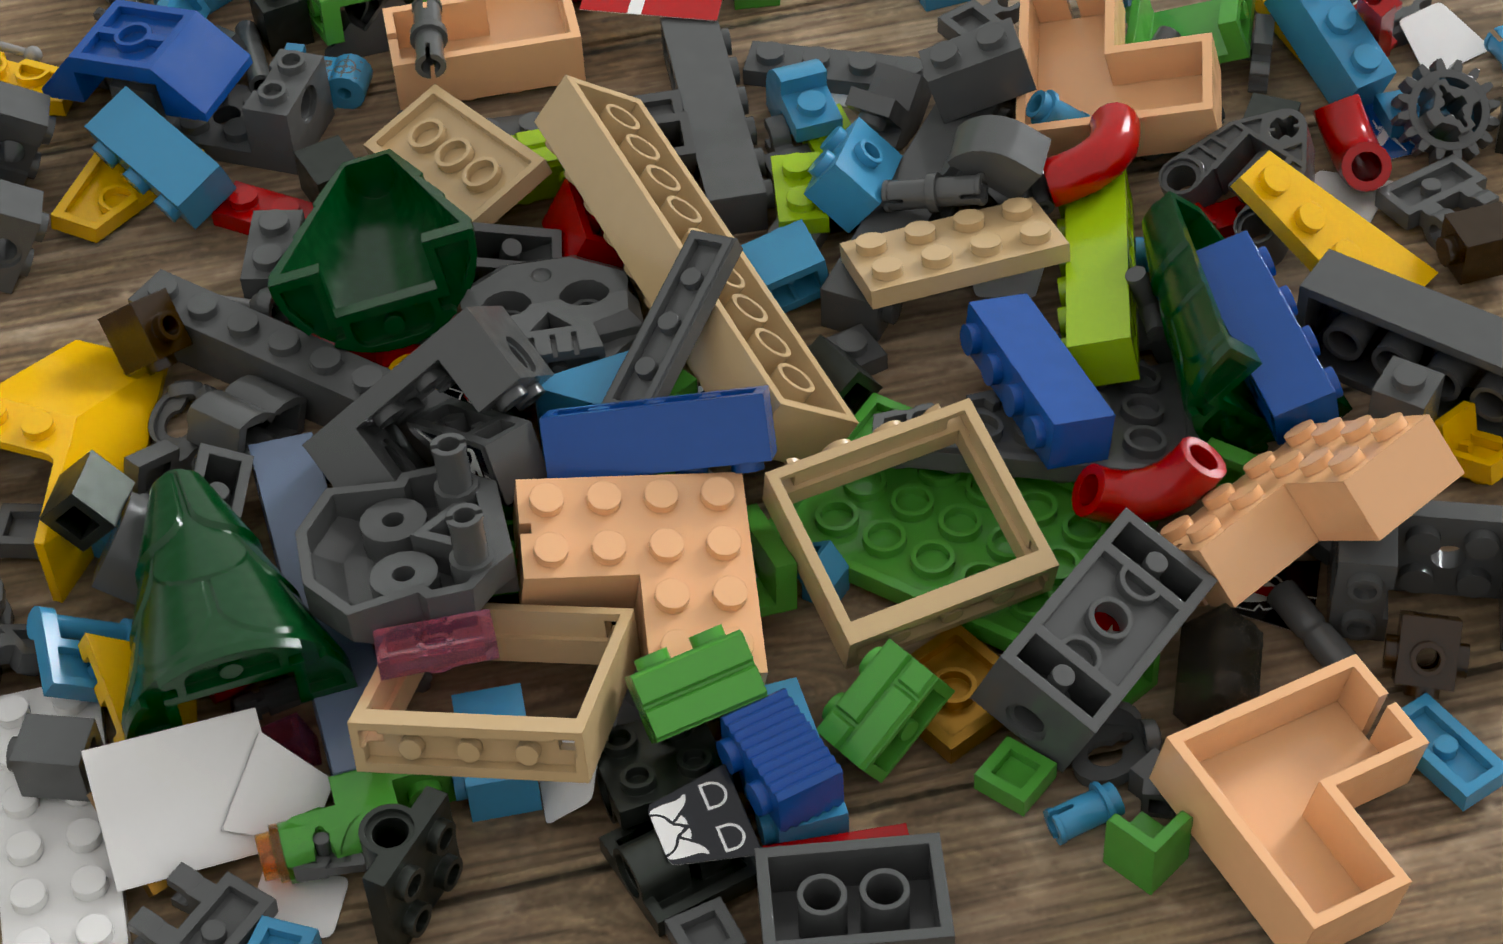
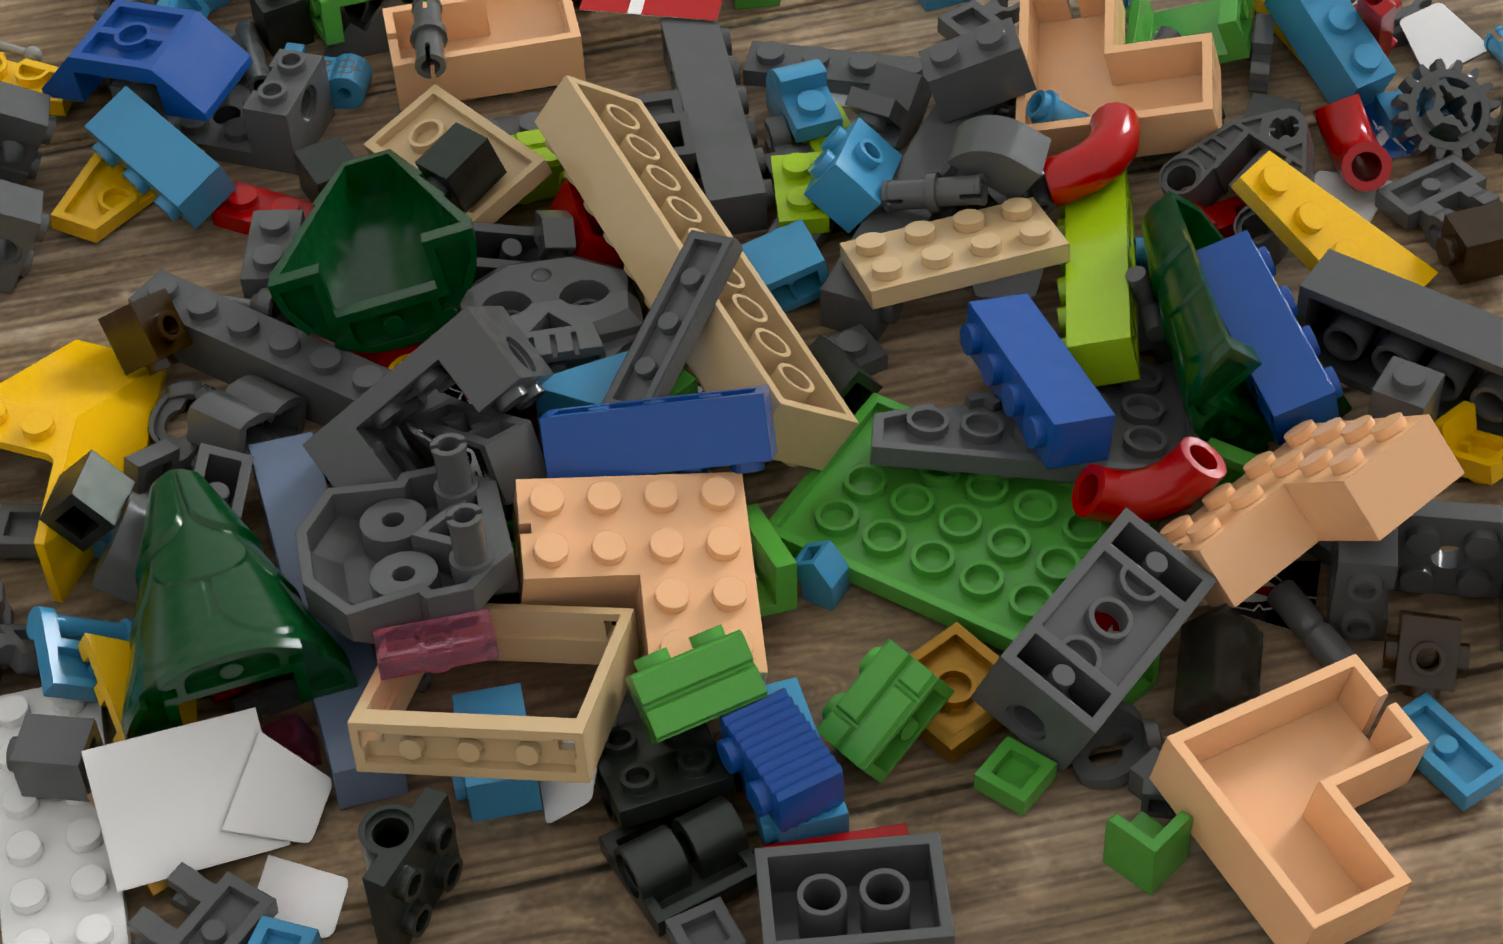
(327, 838): bright green plate -> none
(461, 166): none -> pearl dark grey brick
(554, 233): none -> dark grey piece
(703, 821): black sticker -> none
(945, 607): tan window -> none
(1084, 812): dark azure pin -> none

